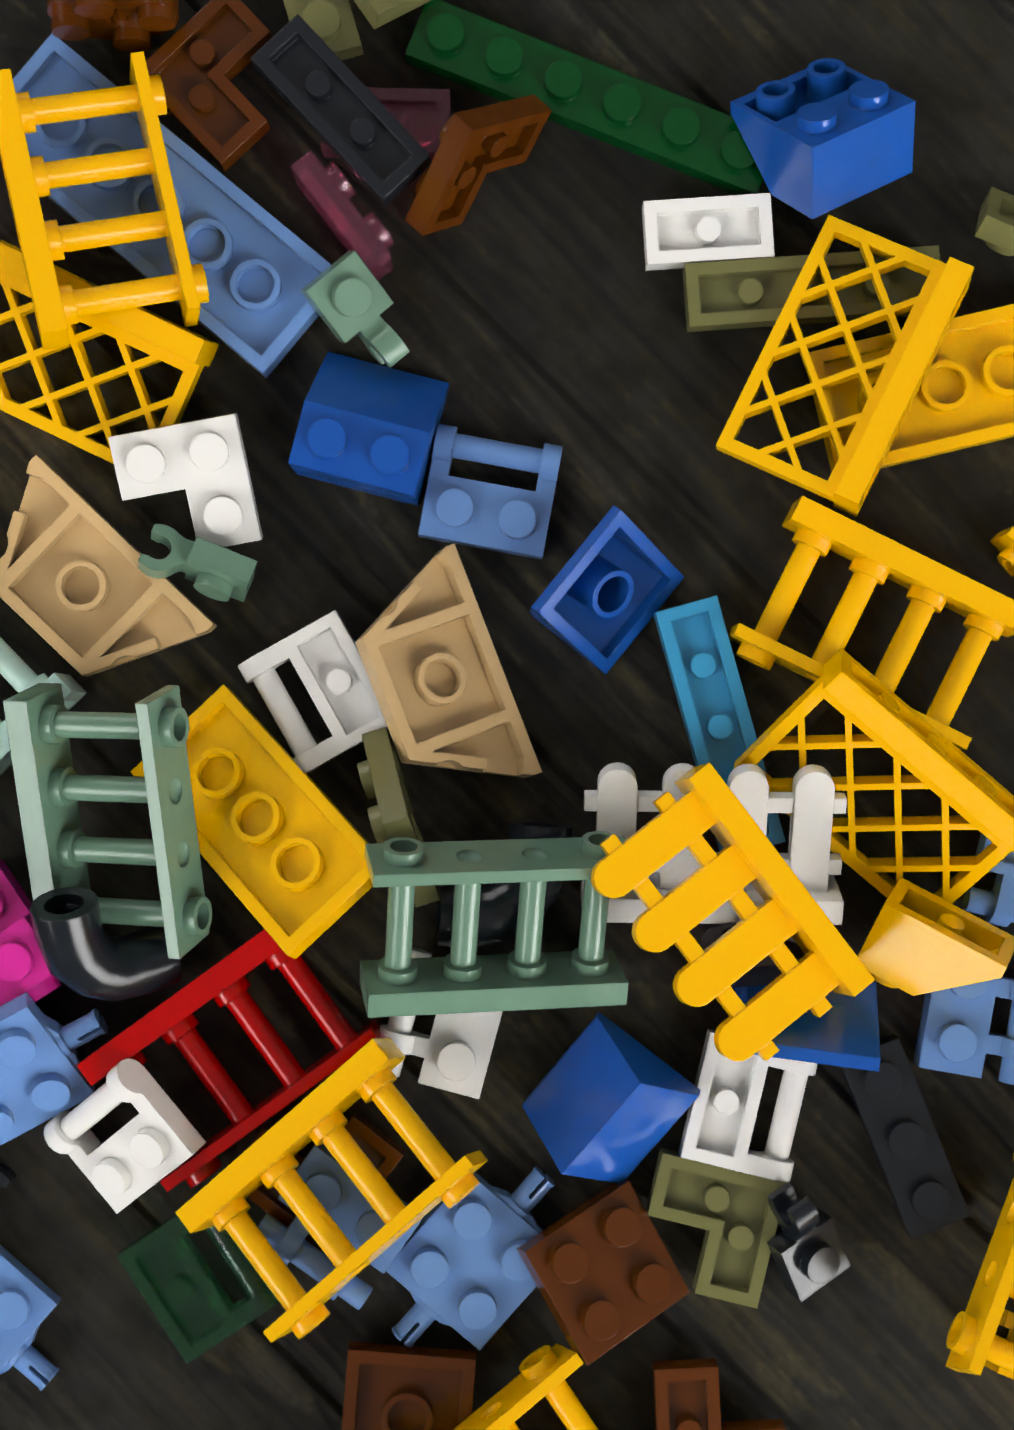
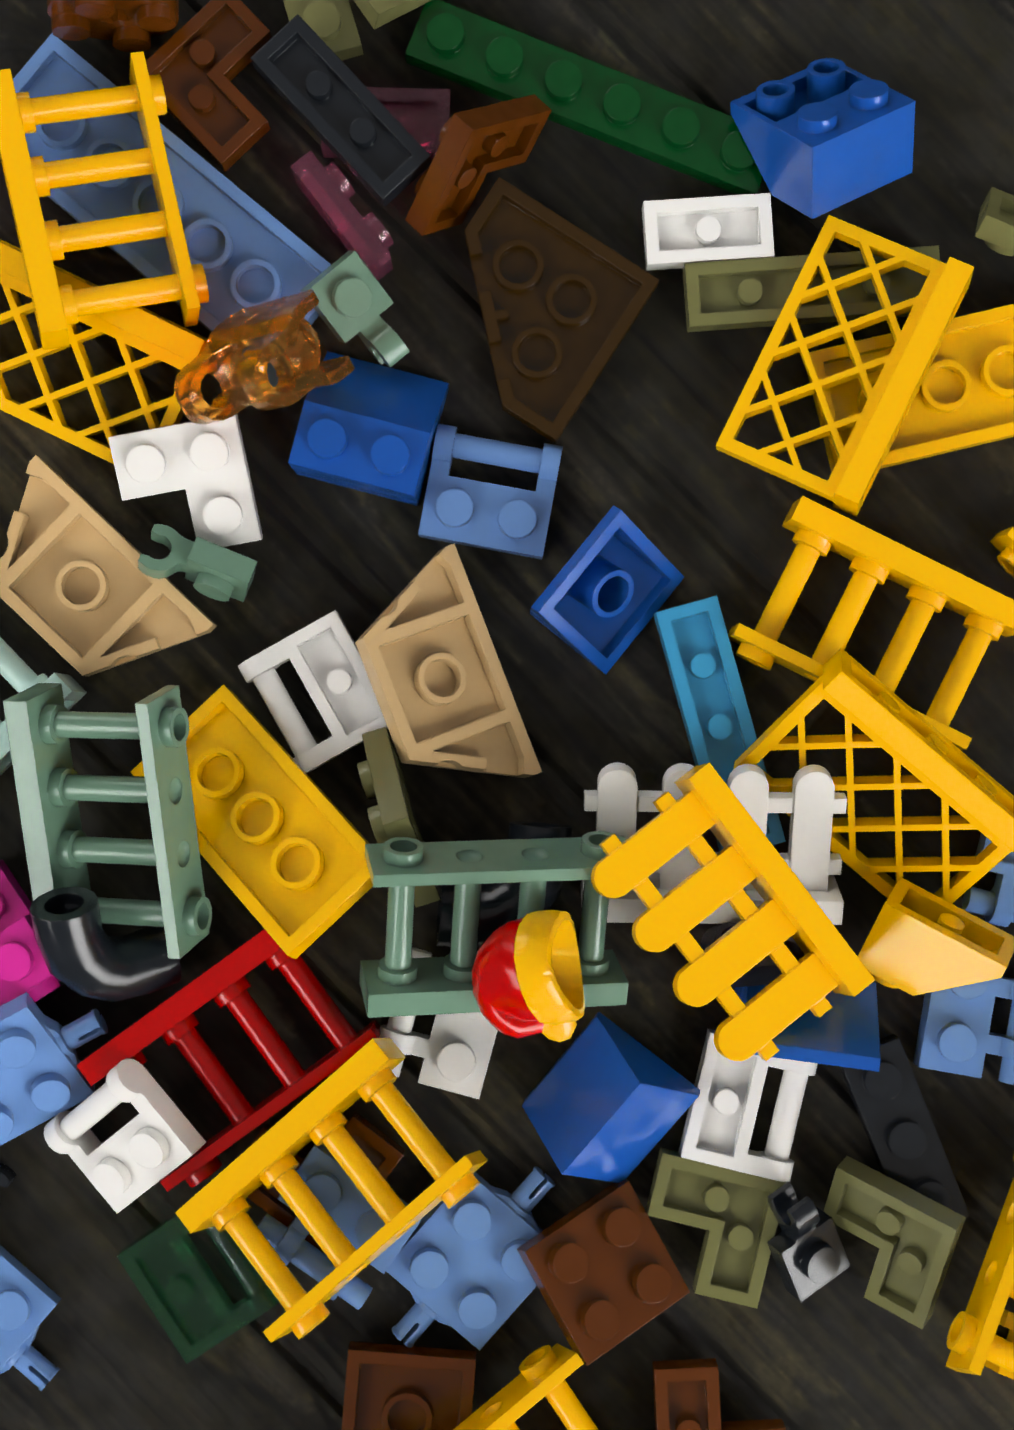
(260, 359): none -> clear orange piece
(531, 977): none -> yellow piece
(548, 305): none -> dark brown plate
(909, 1229): none -> olive plate

